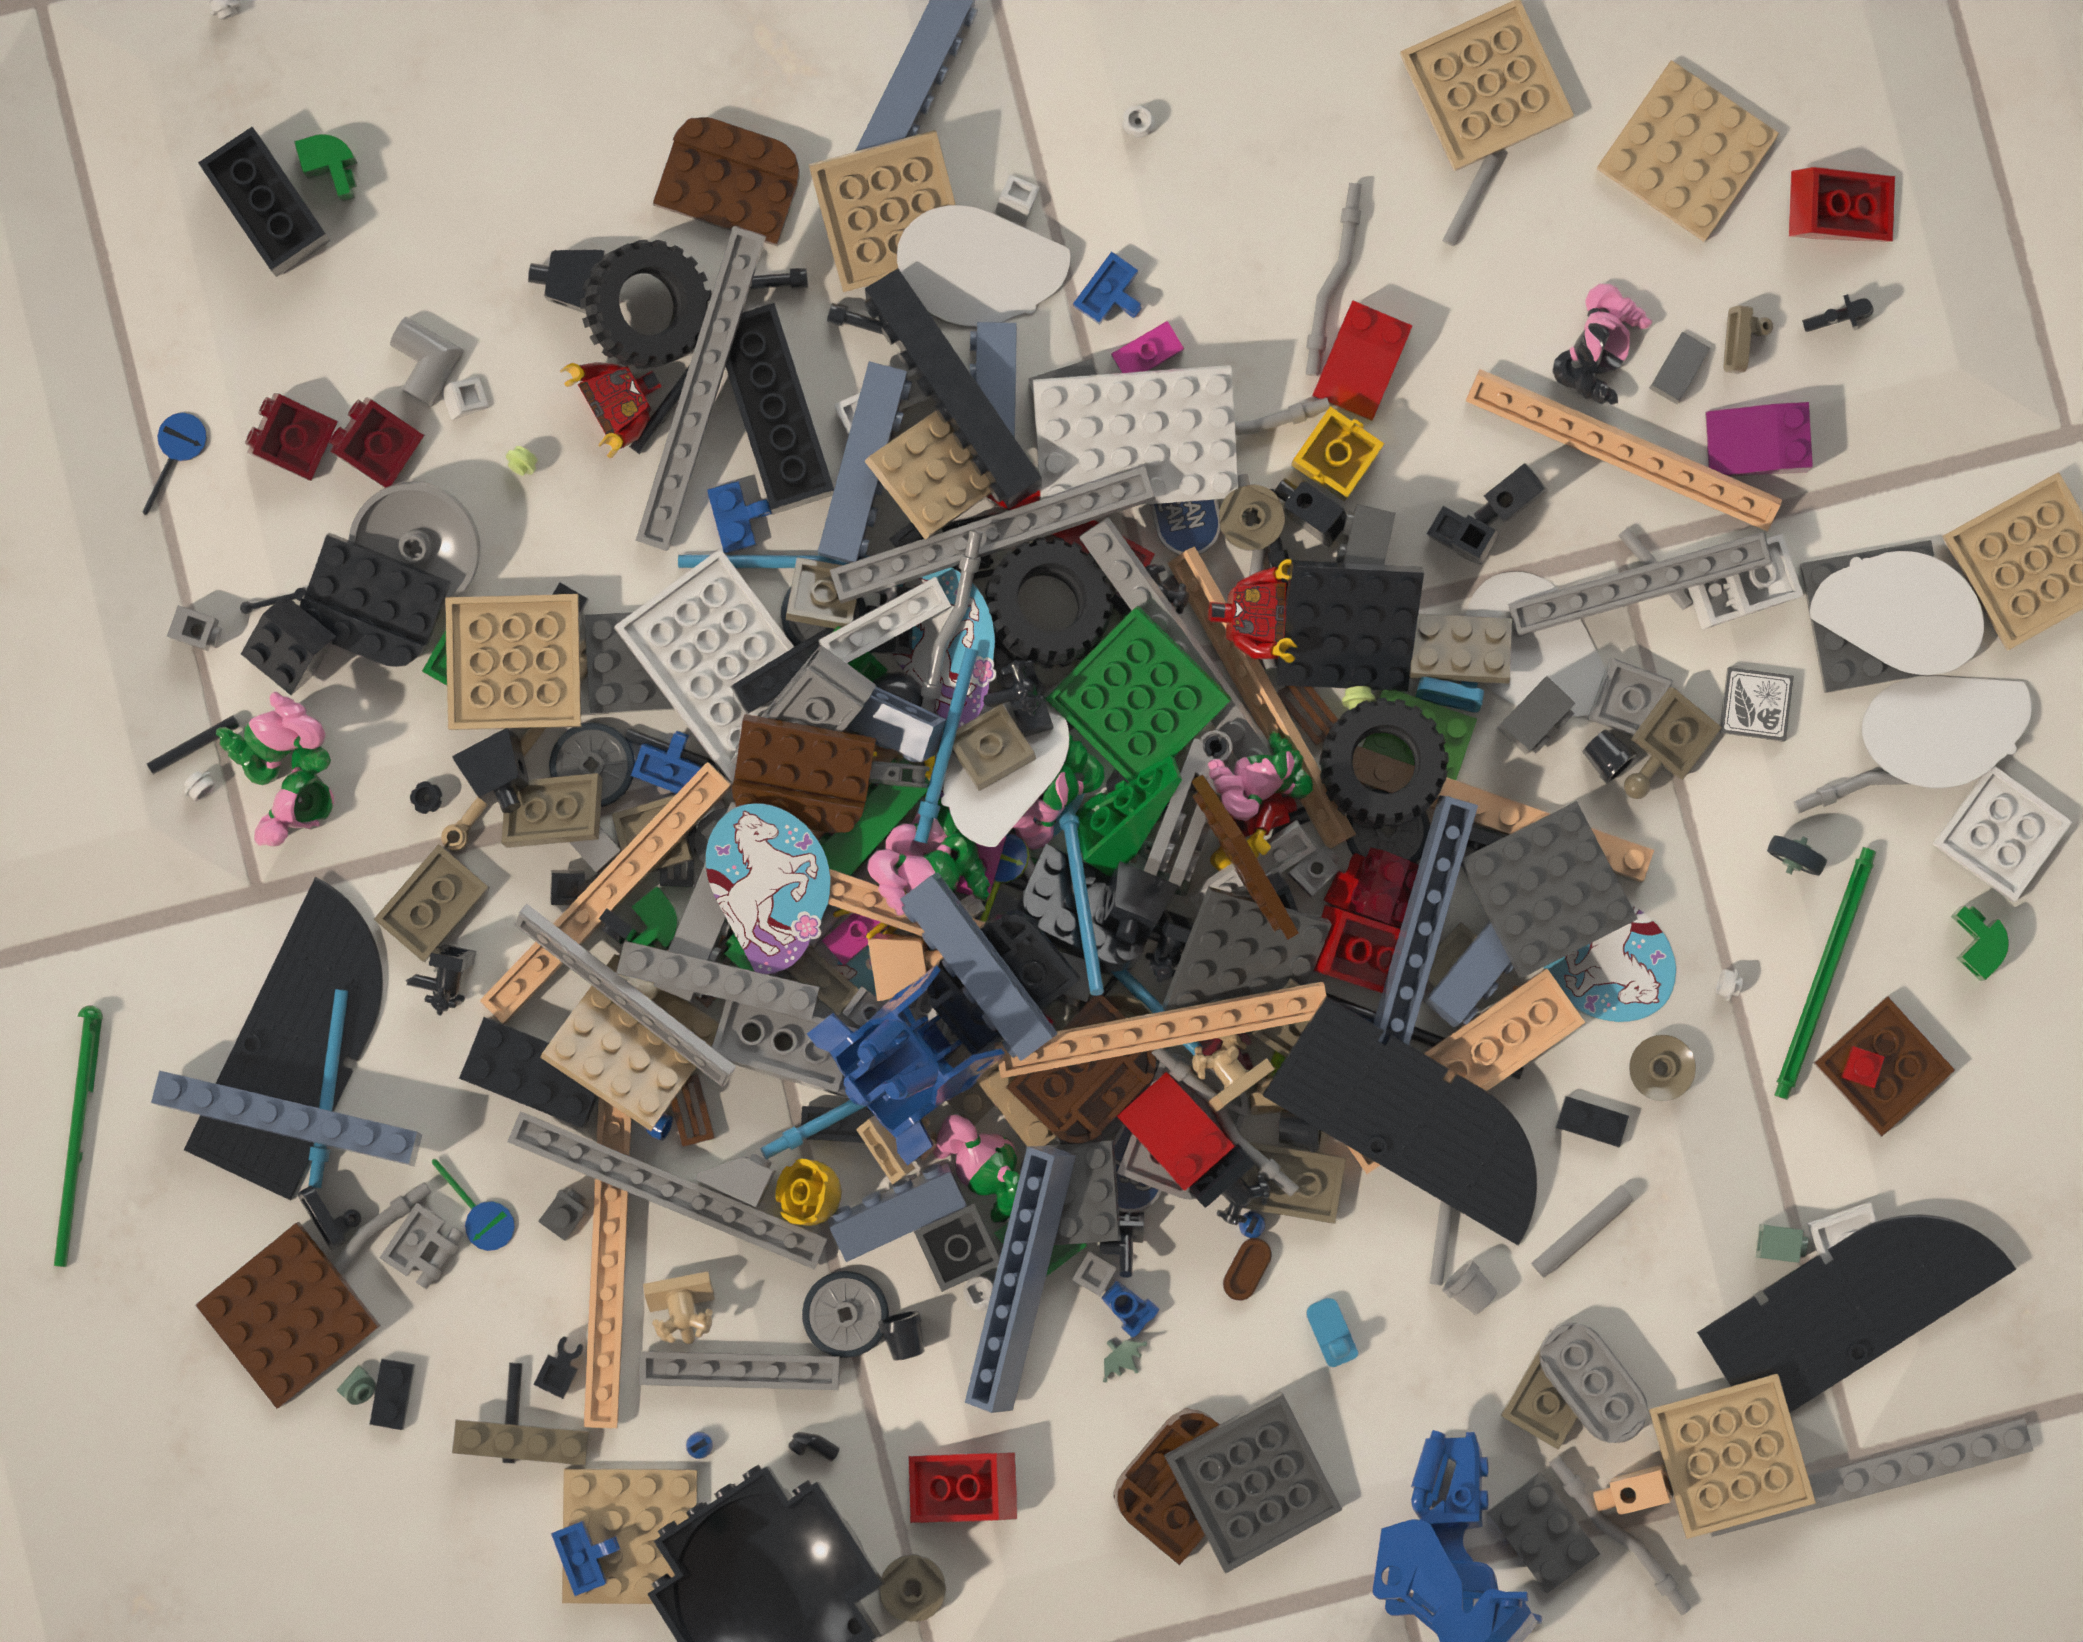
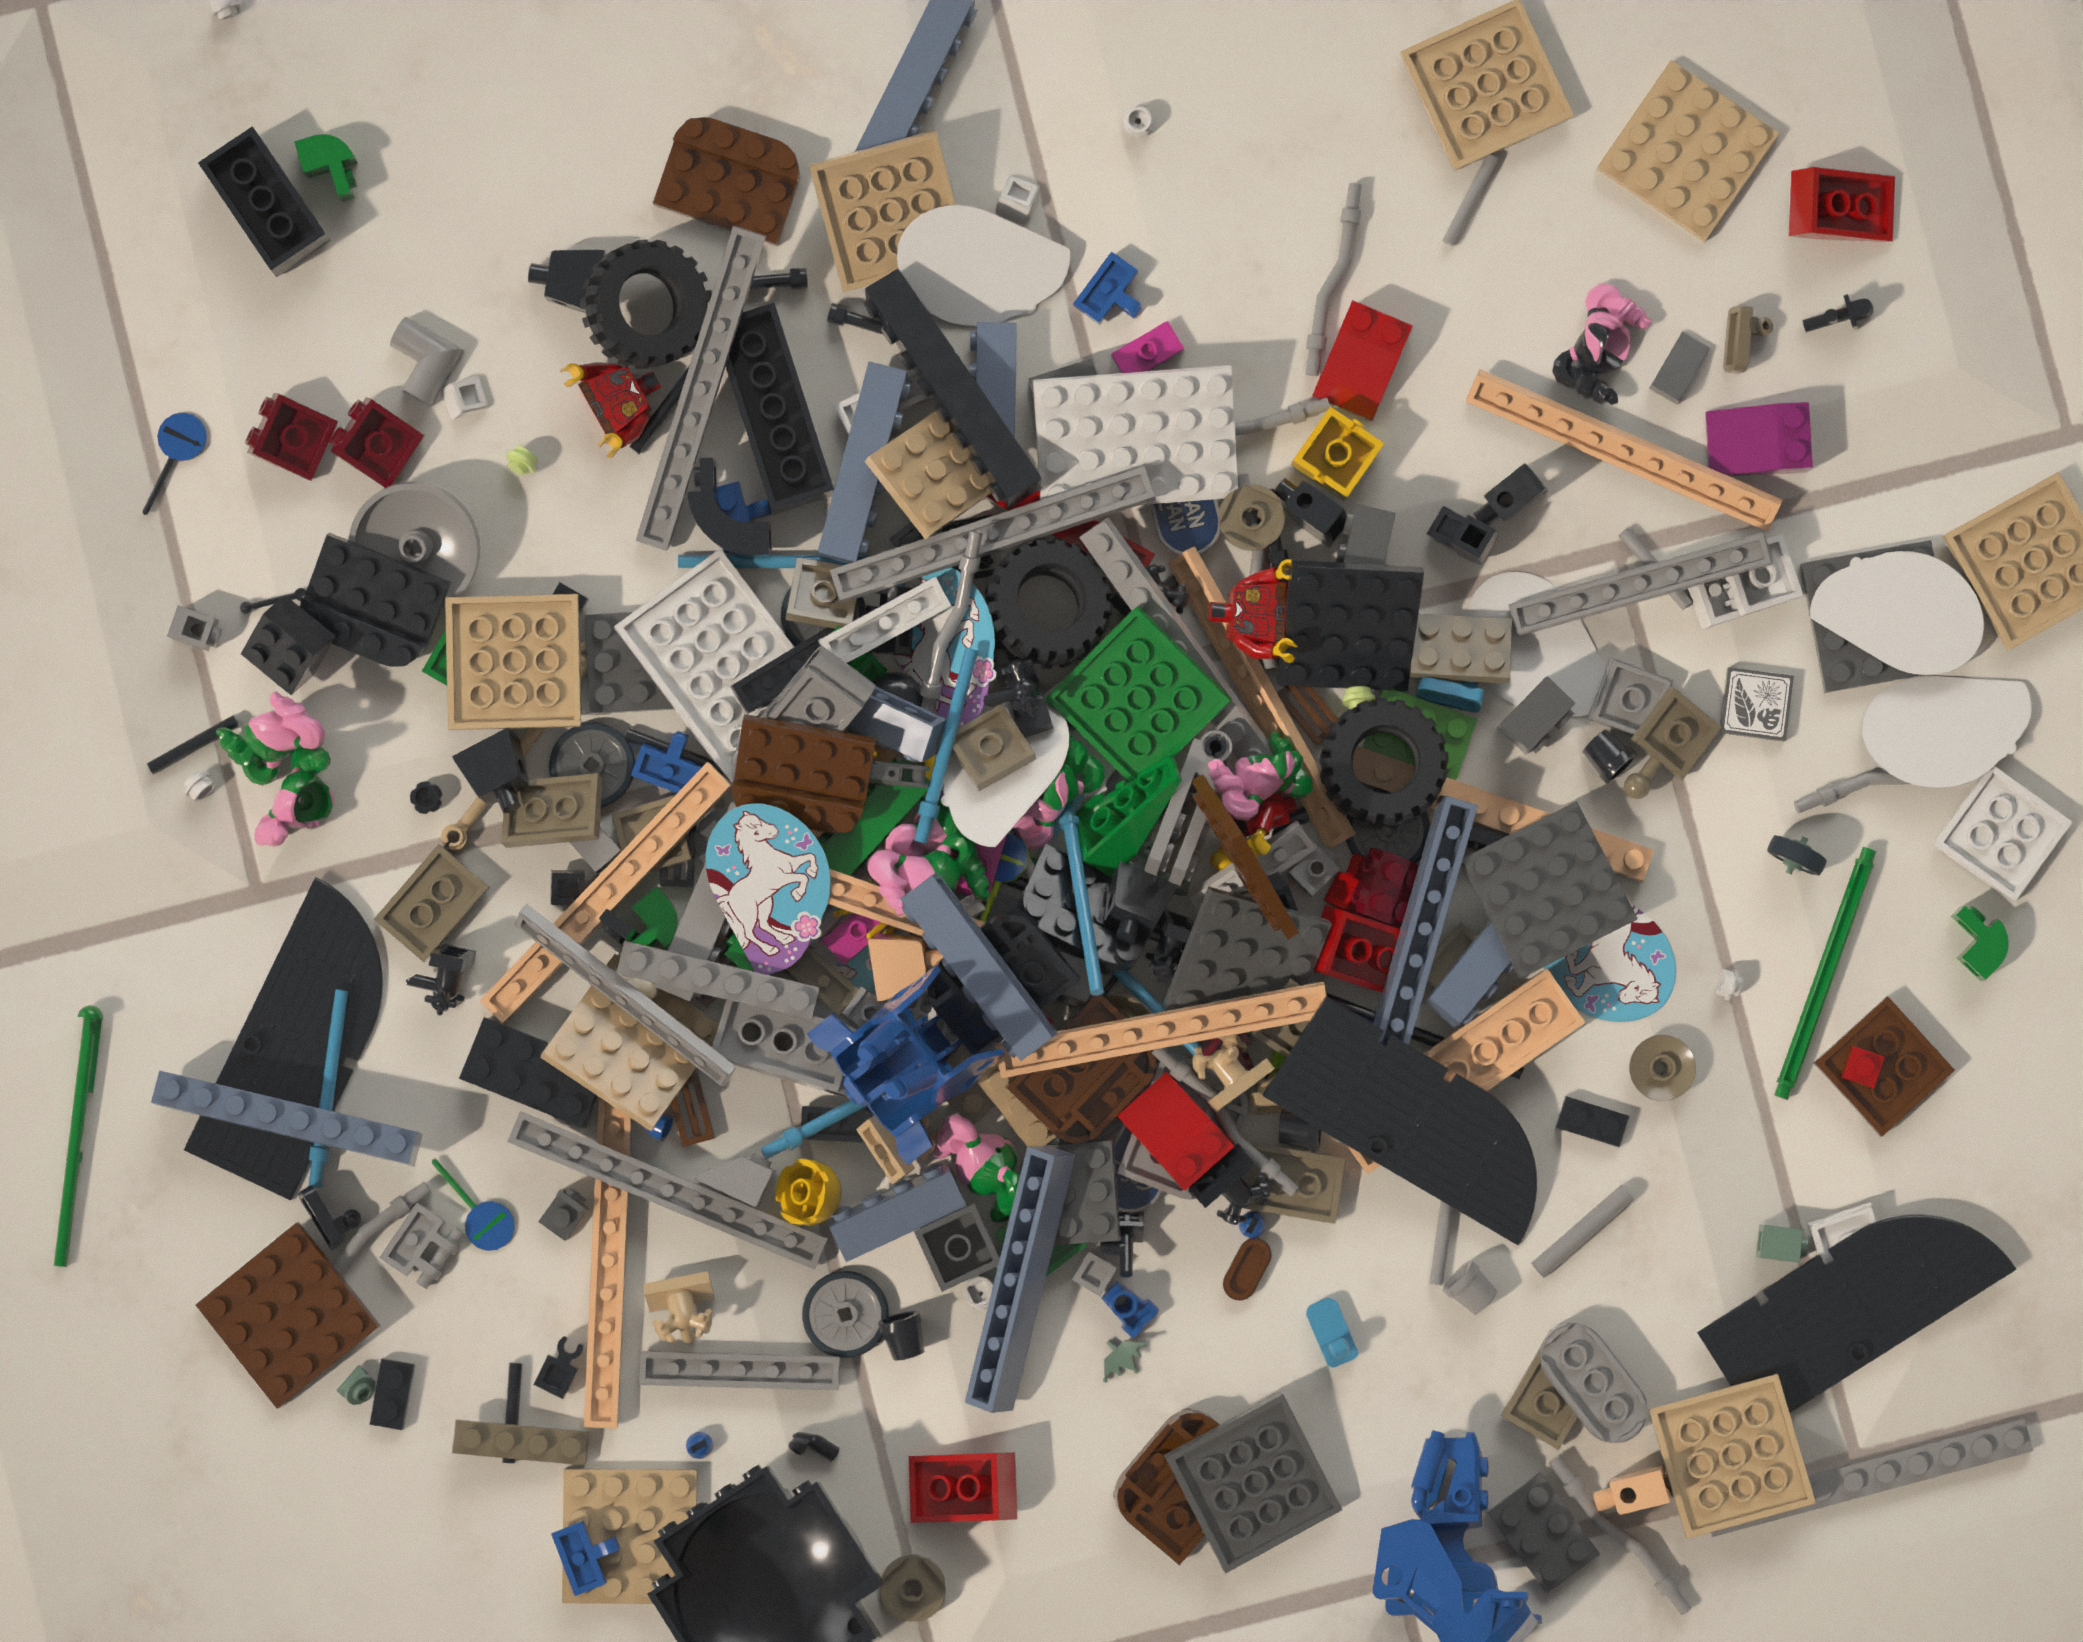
(733, 536): none -> black arch

